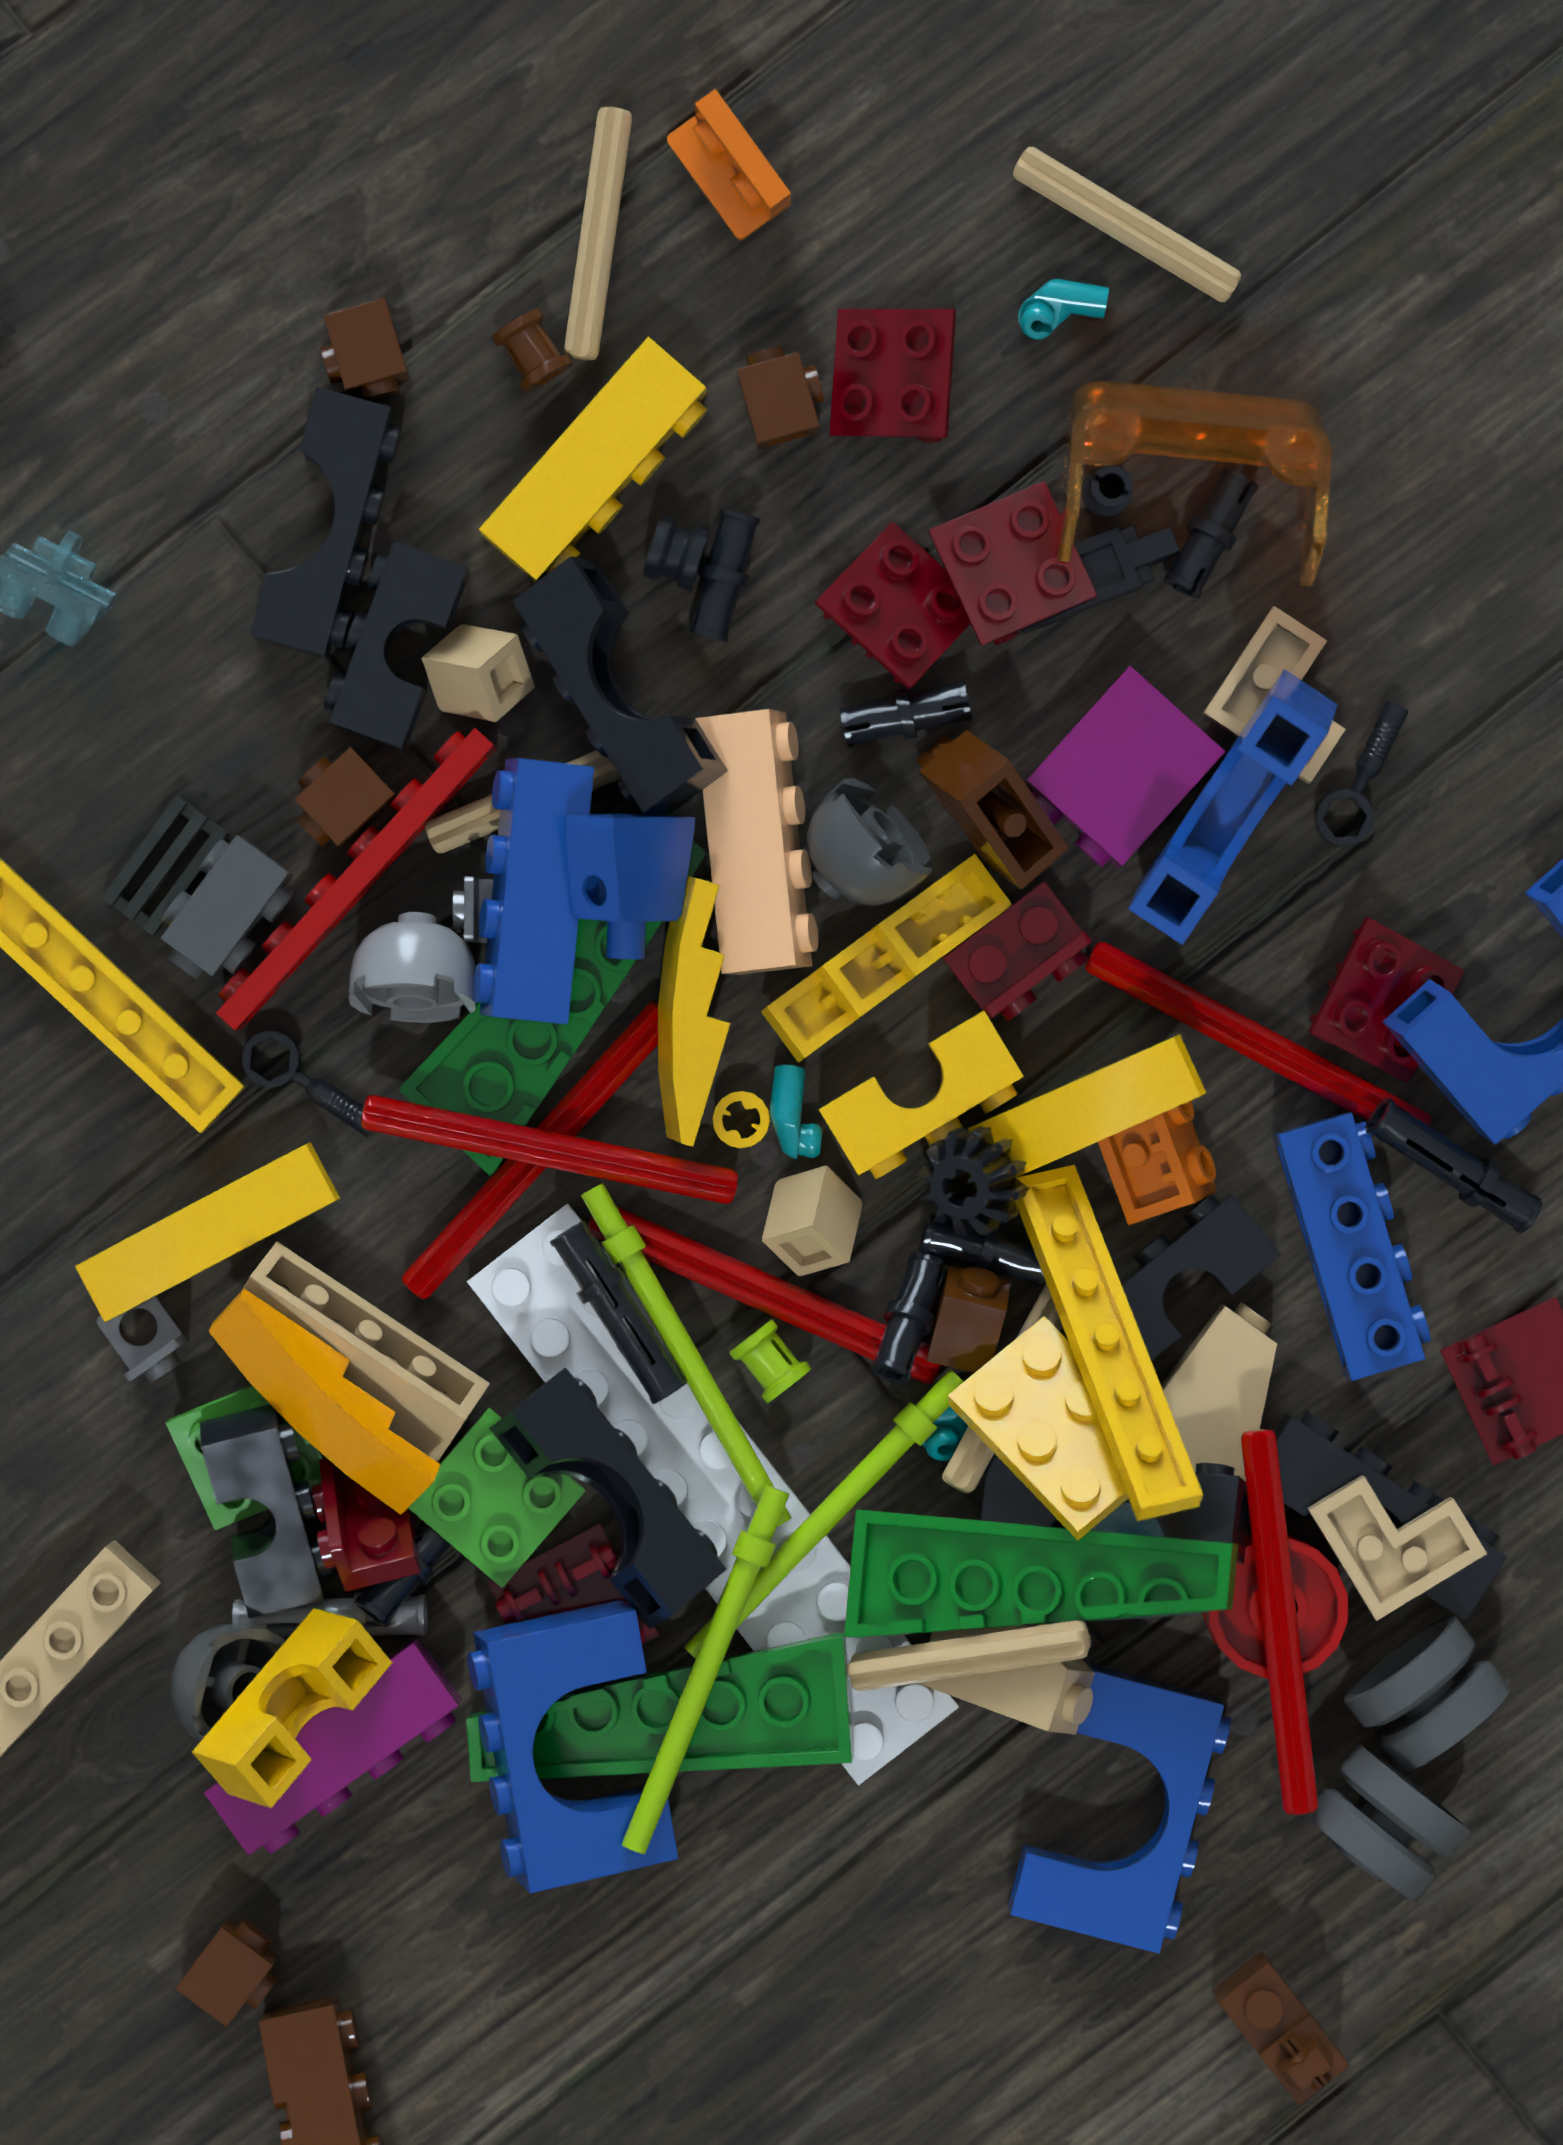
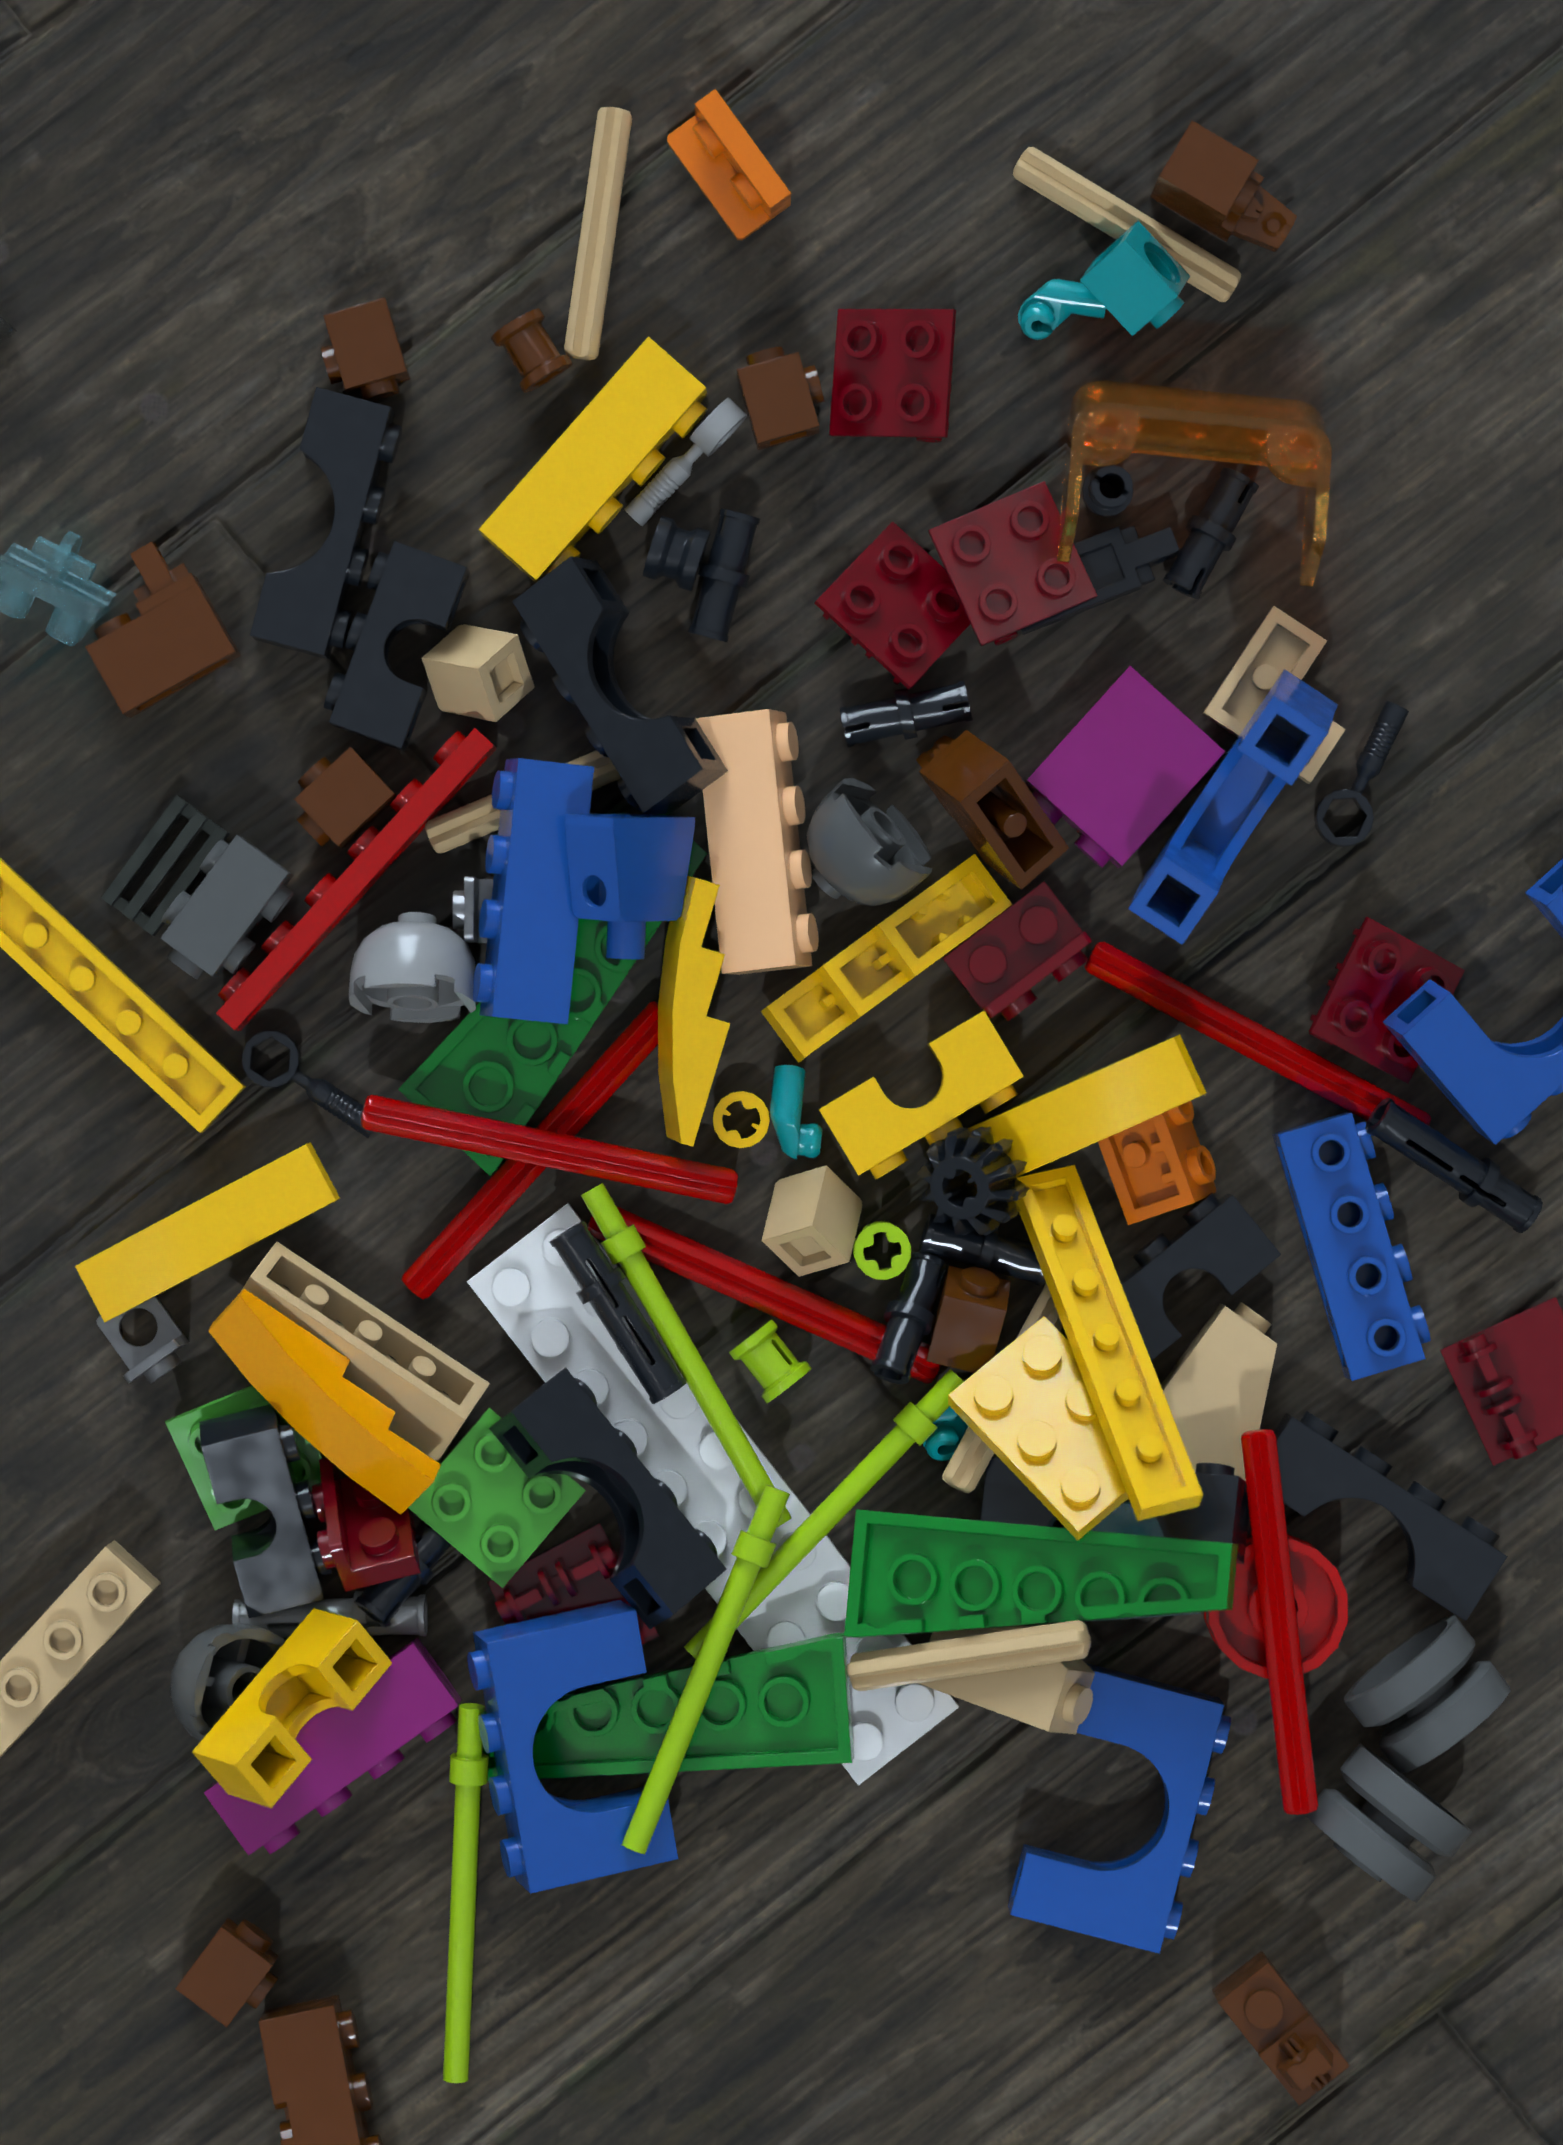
(165, 647): none -> reddish brown hinge
(468, 1774): none -> lime bar
(707, 439): none -> light grey piece
(898, 1261): none -> lime bush
(1137, 280): none -> teal brick
(1221, 191): none -> reddish brown hinge
(1388, 1562): tan plate -> none

